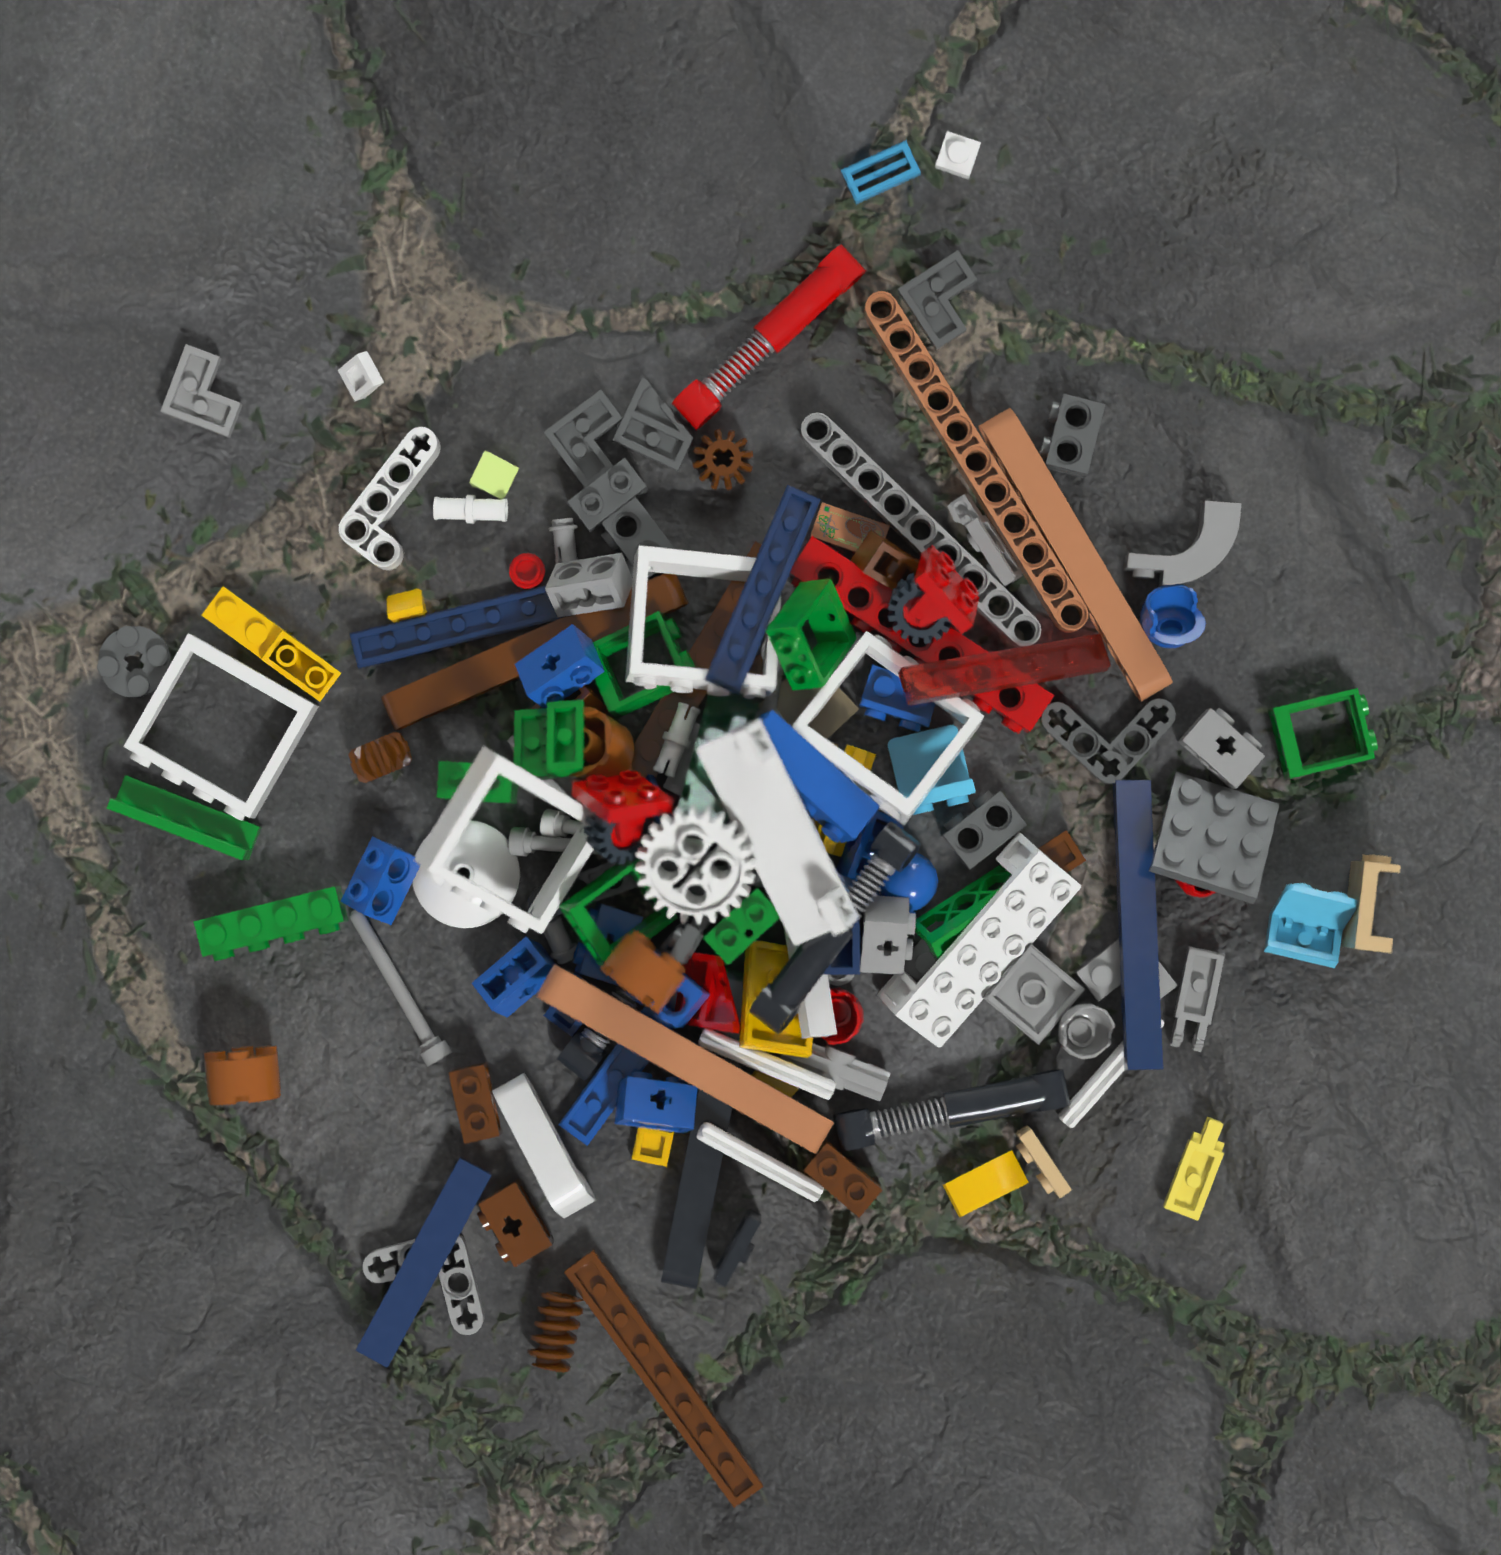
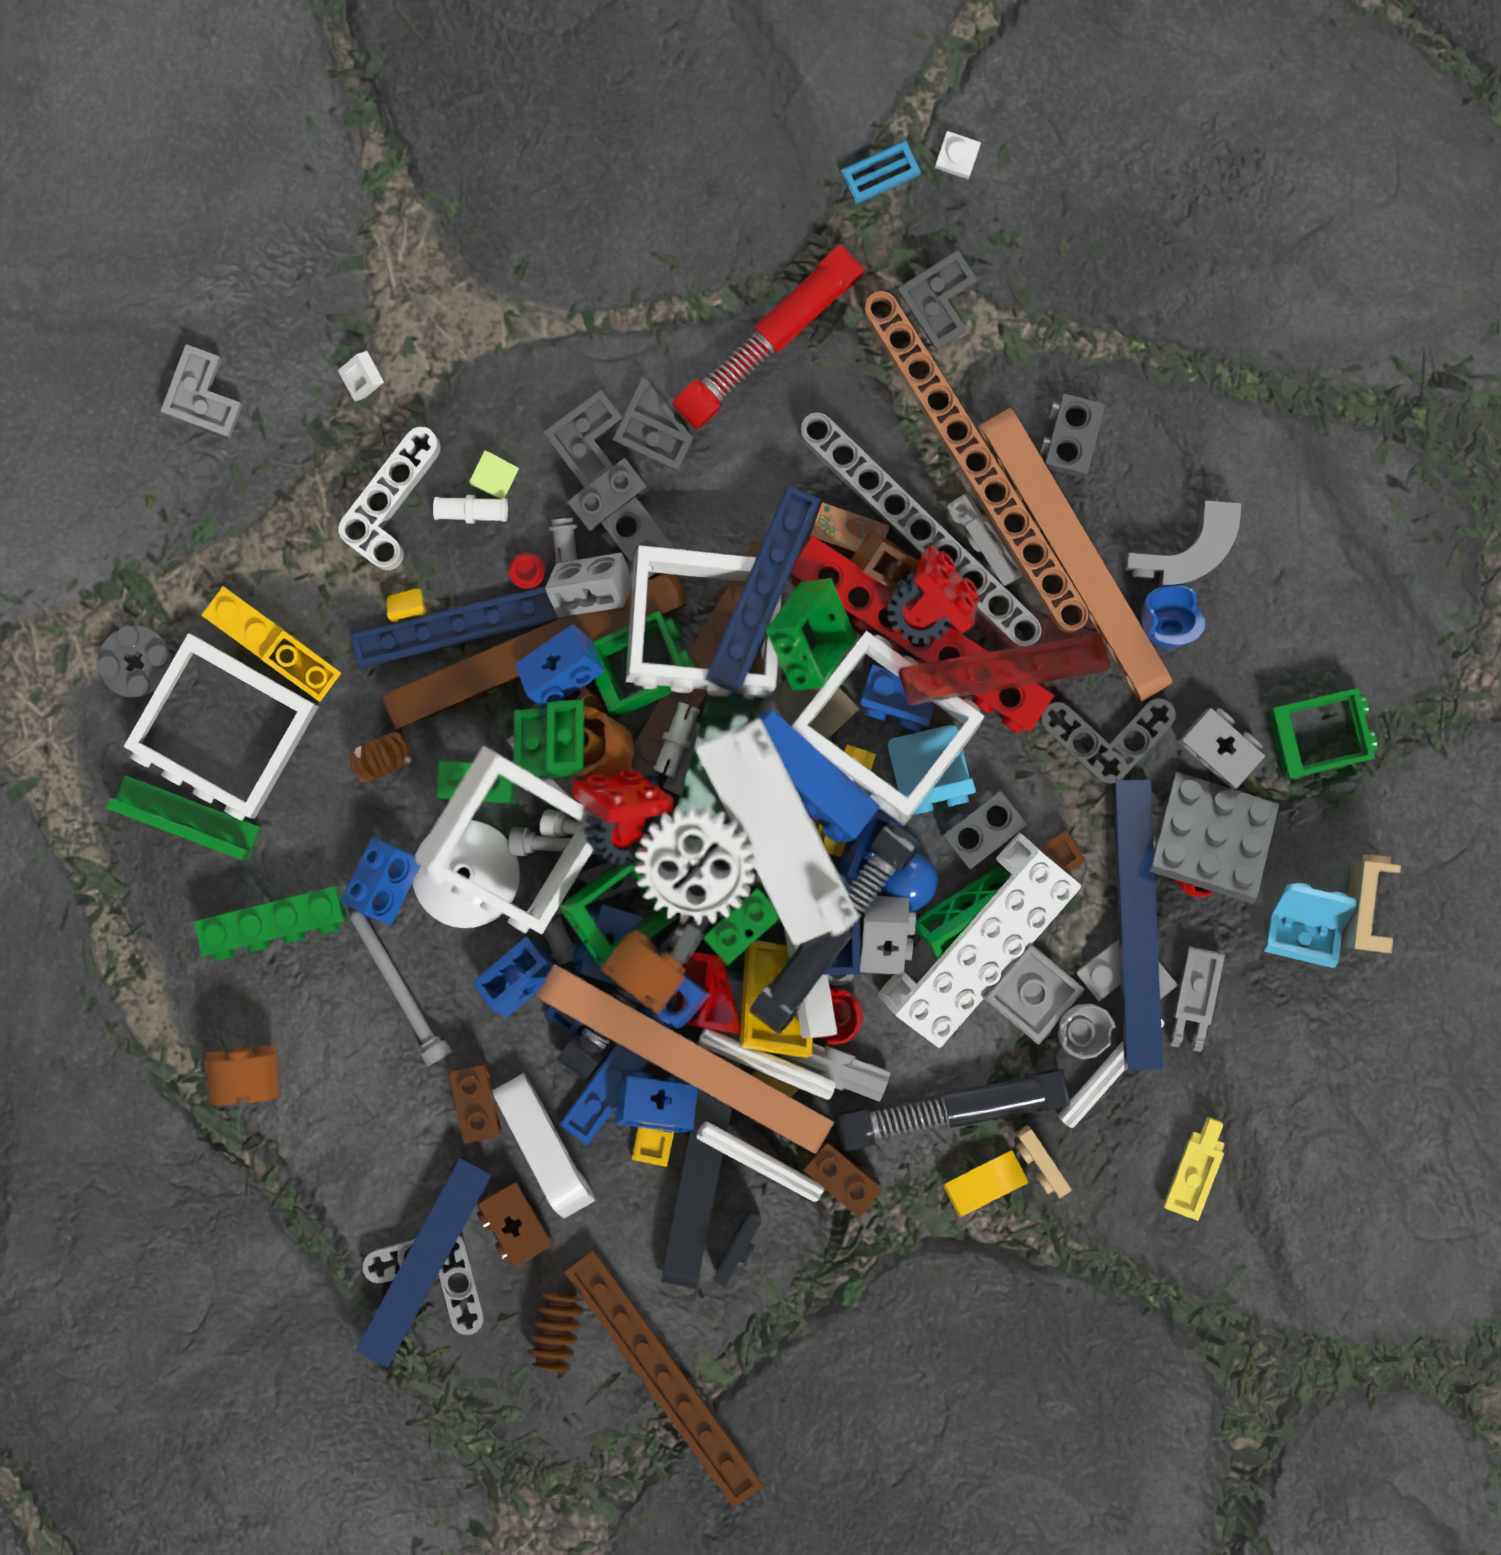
(724, 447): reddish brown gear -> none

